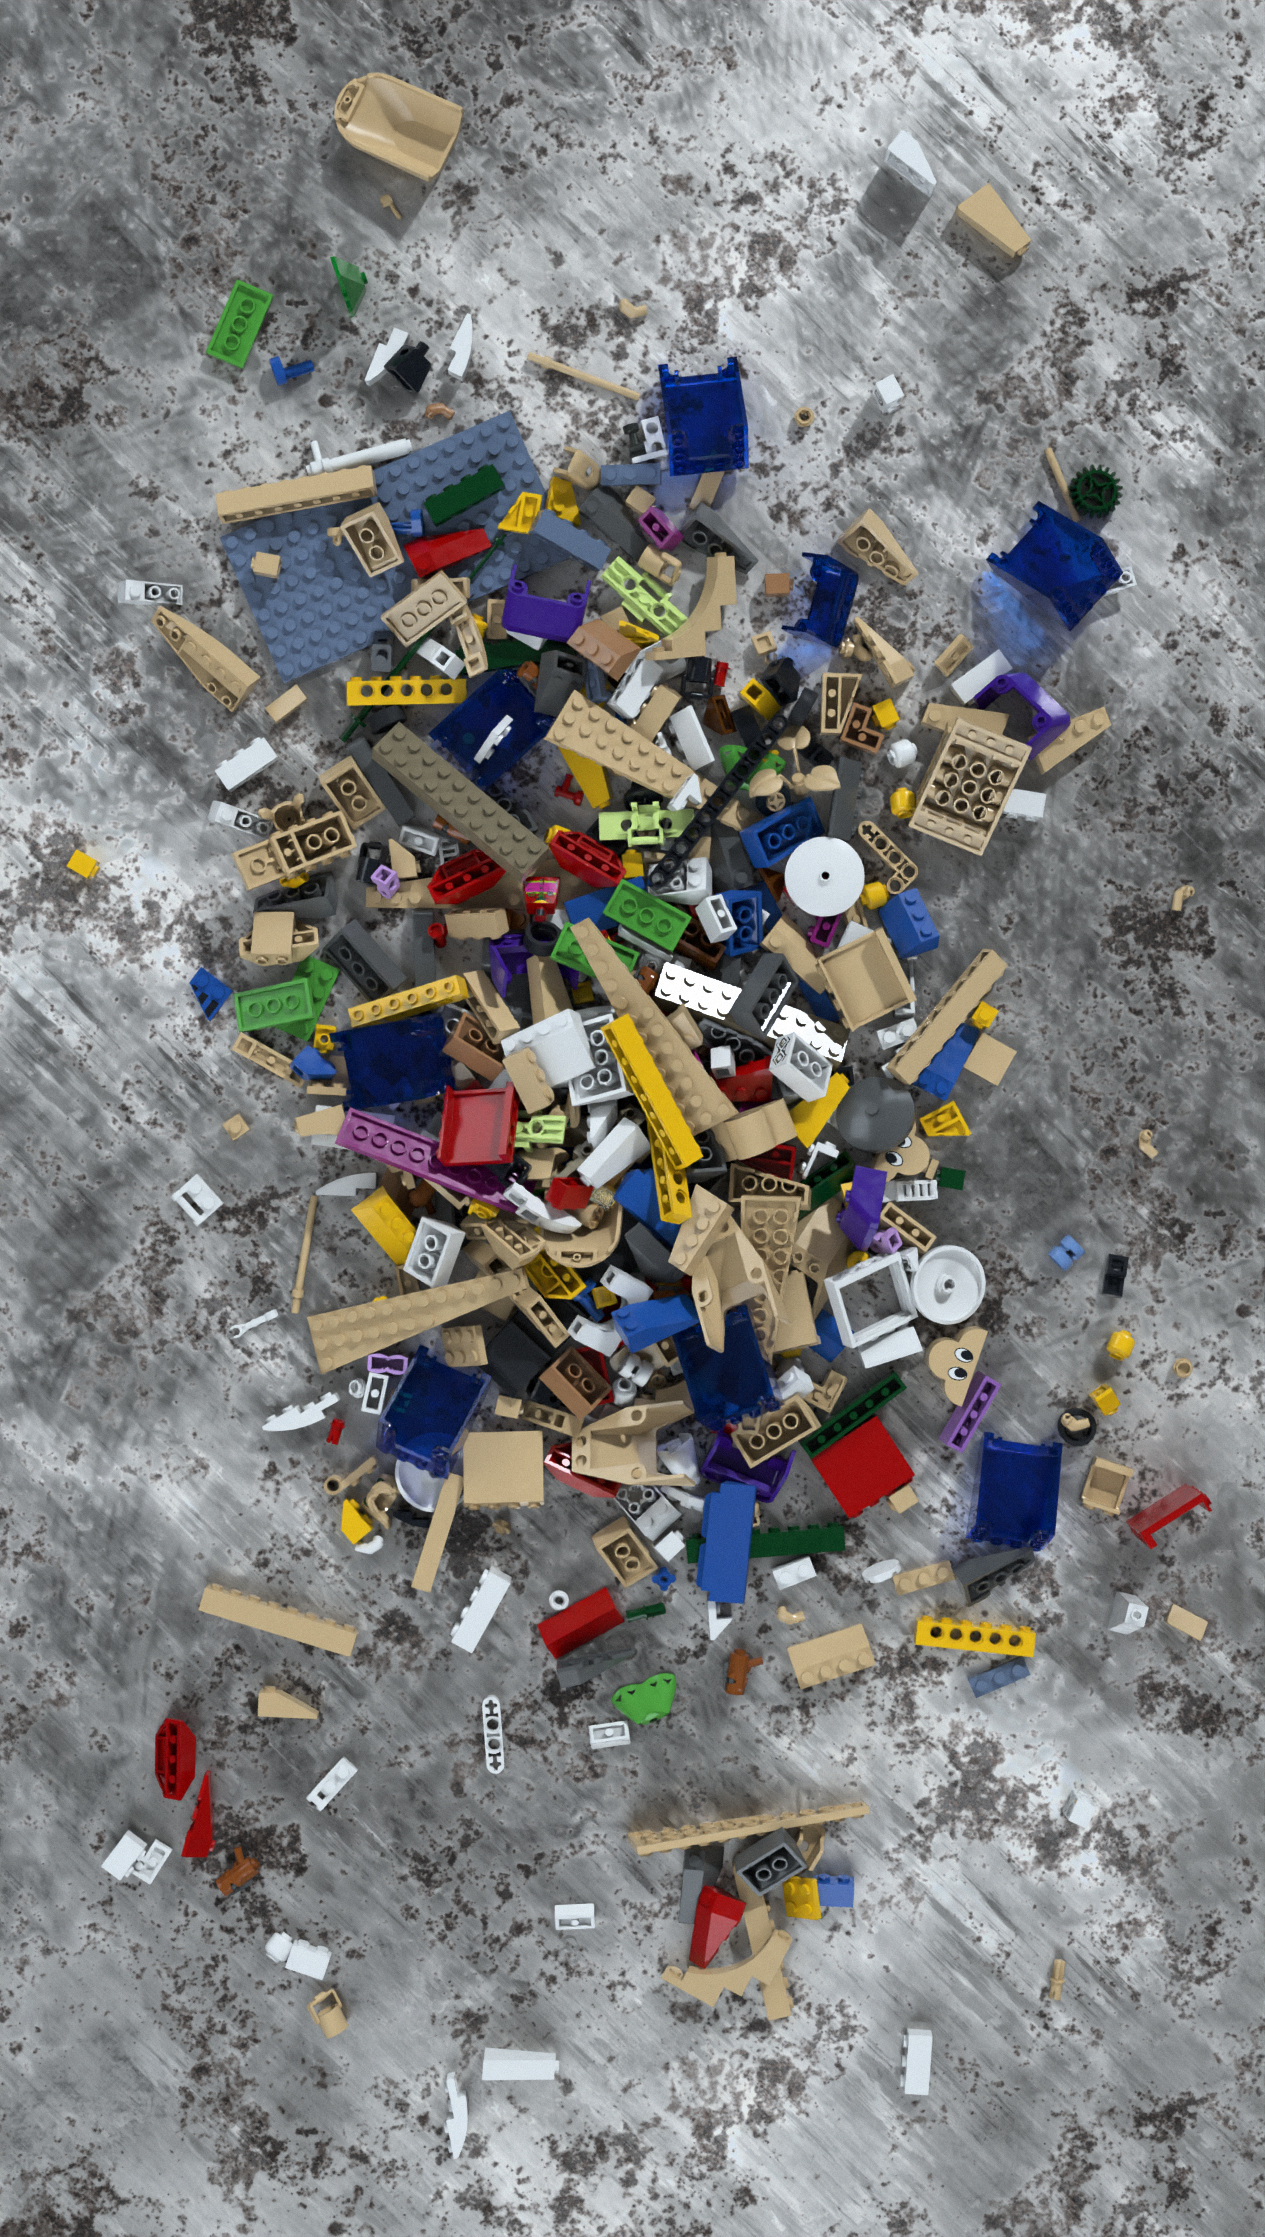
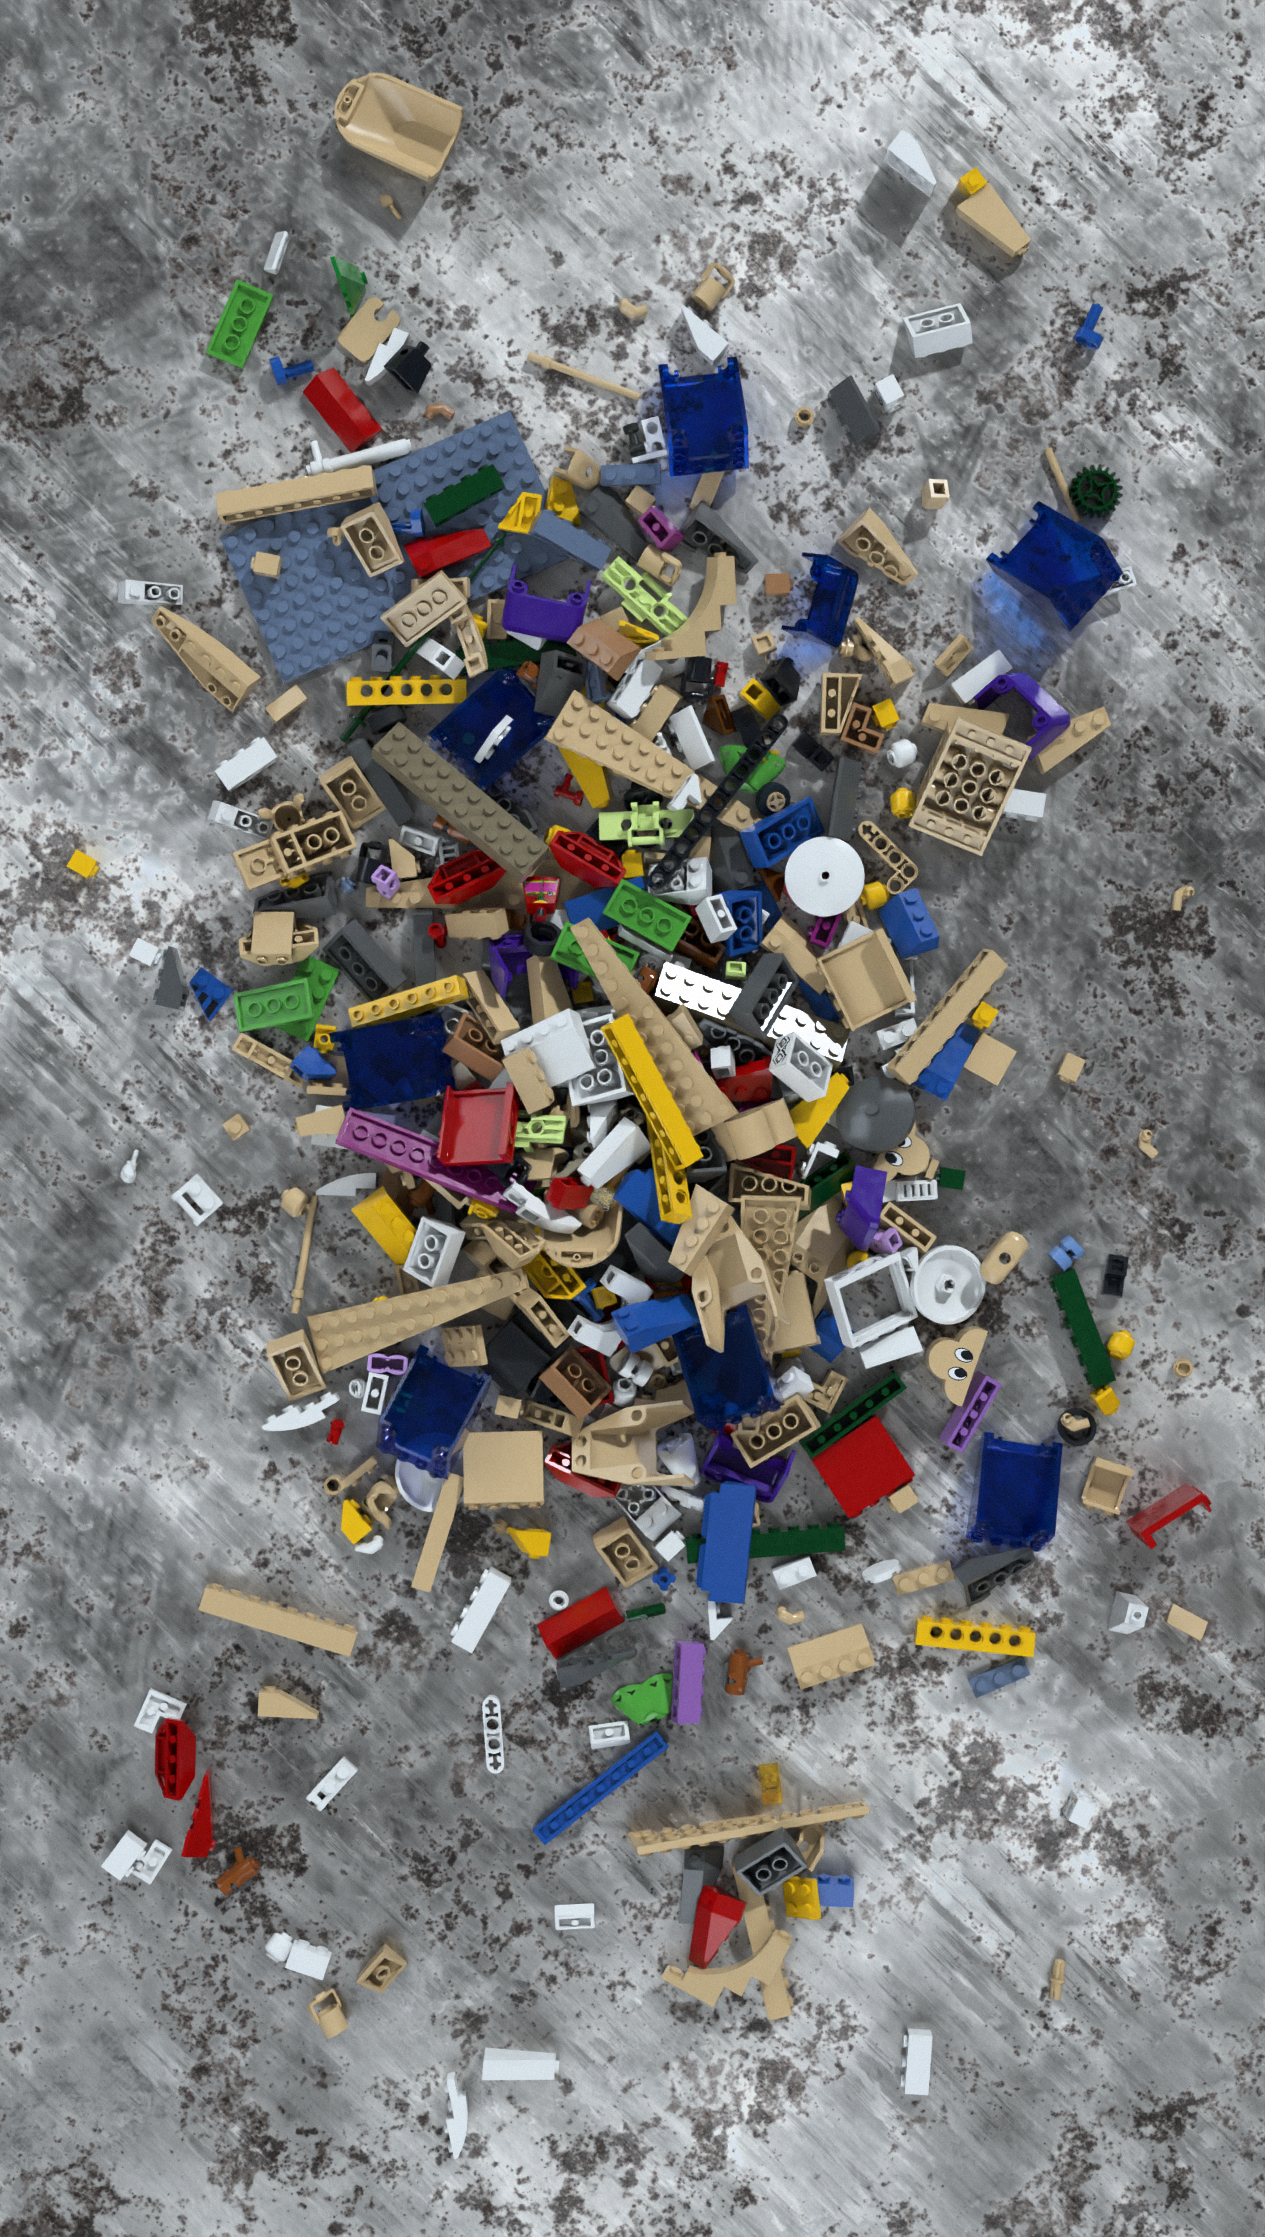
(128, 1172): none -> white piece
(146, 952): none -> white brick
(158, 1705): none -> white plate
(173, 986): none -> dark grey slope
(254, 1322): white piece -> none
(277, 252): none -> white slope
(295, 1202): none -> tan head
(295, 1365): none -> tan slope
(342, 410): none -> red slope
(347, 885): none -> sand blue plate
(365, 333): none -> tan piece
(381, 1969): none -> tan slope
(407, 1516): black slope -> none
(462, 349): white slope -> none
(531, 1541): none -> yellow slope
(600, 1787): none -> blue plate
(687, 1682): none -> medium lavender brick
(706, 341): none -> white slope
(710, 290): none -> tan piece
(735, 970): none -> yellowish green slope
(770, 1783): none -> clear yellow slope
(802, 707): black tyre -> none
(821, 778): tan plant -> none
(853, 412): none -> dark grey slope
(935, 494): none -> tan brick
(938, 330): none -> white slope
(945, 1122): yellow wing -> none
(971, 182): none -> yellow brick
(991, 1268): none -> tan piece
(1070, 1068): none -> tan brick
(1082, 1328): none -> dark green brick
(1085, 334): none -> blue piece

